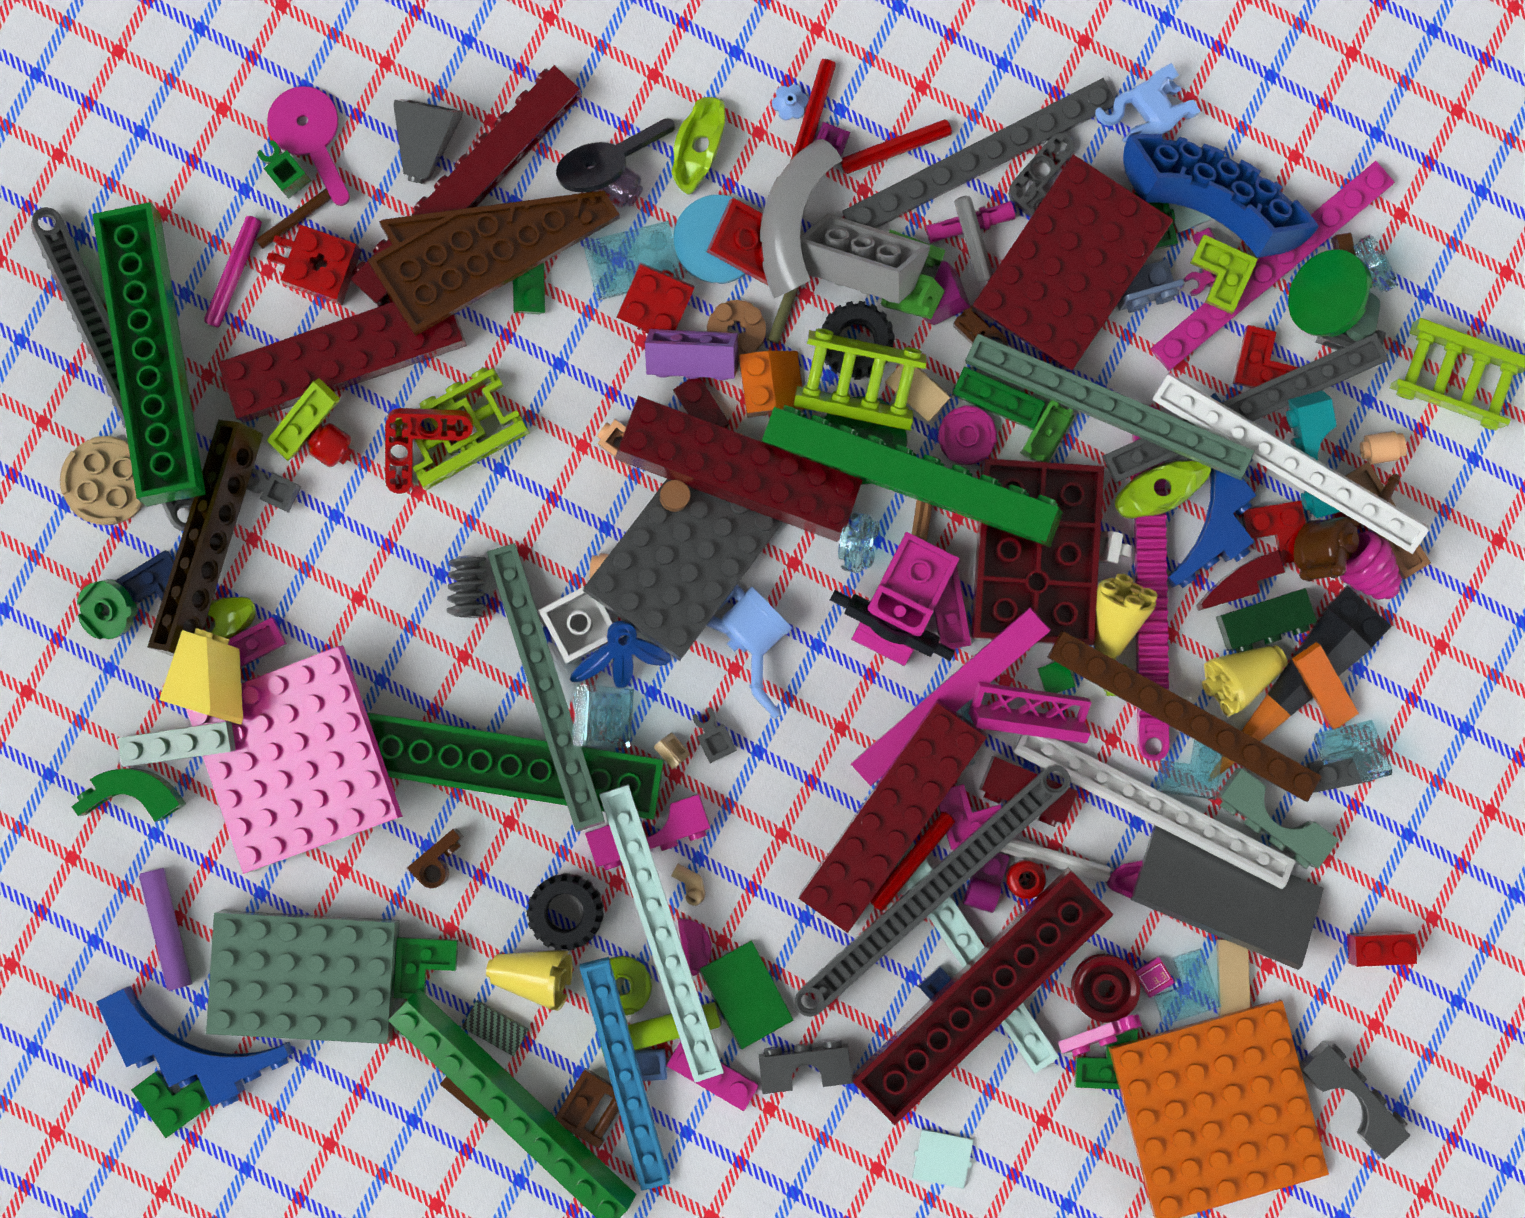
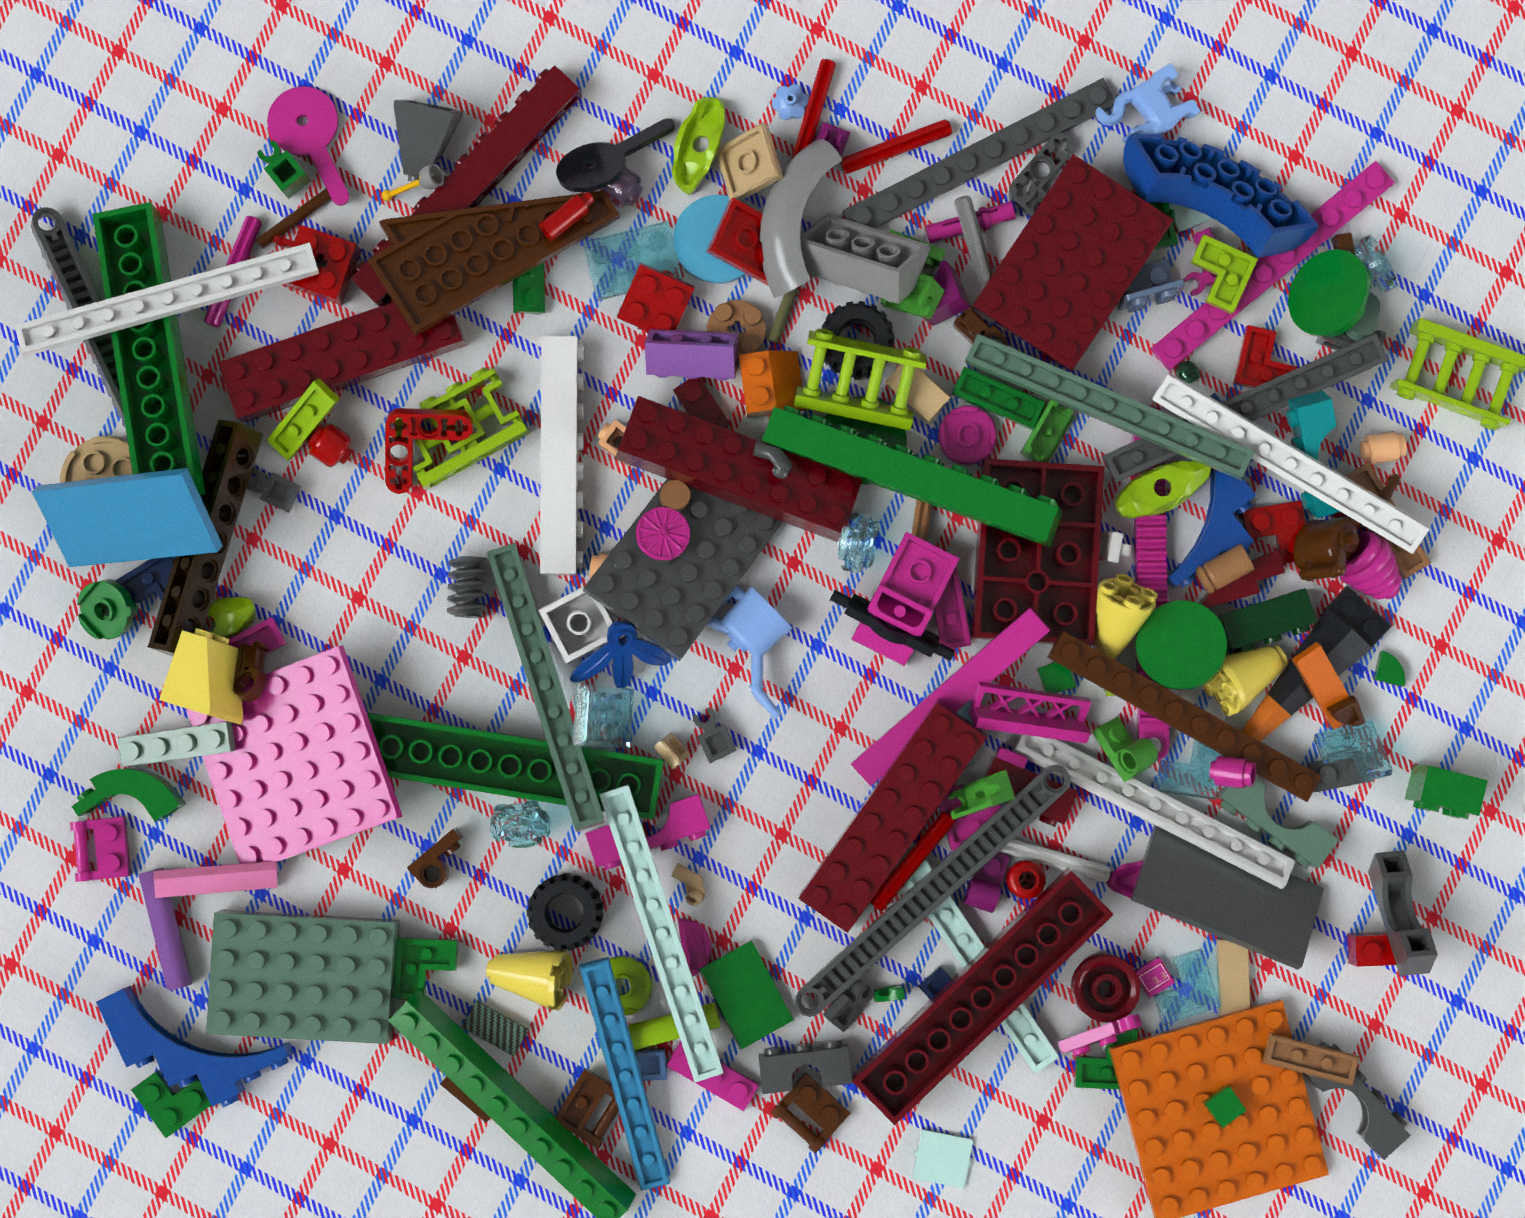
(110, 845): none -> dark pink plate
(127, 518): none -> dark azure tile
(166, 299): none -> white plate
(215, 879): none -> bright pink tile
(250, 668): none -> reddish brown piece
(429, 178): none -> light grey hinge
(533, 822): none -> clear light blue plate
(561, 455): none -> white brick
(566, 216): none -> red cylinder
(662, 533): none -> dark pink wheel
(749, 163): none -> tan plate
(776, 456): none -> dark grey arm
(818, 1105): none -> reddish brown plate
(847, 1008): none -> dark grey plate
(889, 993): none -> green tile
(982, 794): none -> bright green hinge
(1011, 757): none -> dark pink tile
(1126, 755): none -> bright green plate
(1181, 645): none -> green tile
(1188, 372): none -> clear green hinge
(1224, 569): none -> medium nougat piece
(1224, 1106): none -> green tile
(1233, 772): none -> dark pink brick
(1310, 1059): none -> medium nougat tile
(1347, 711): none -> reddish brown tile
(1389, 670): none -> green tile
(1392, 887): none -> dark grey arch
(1444, 789): none -> green brick

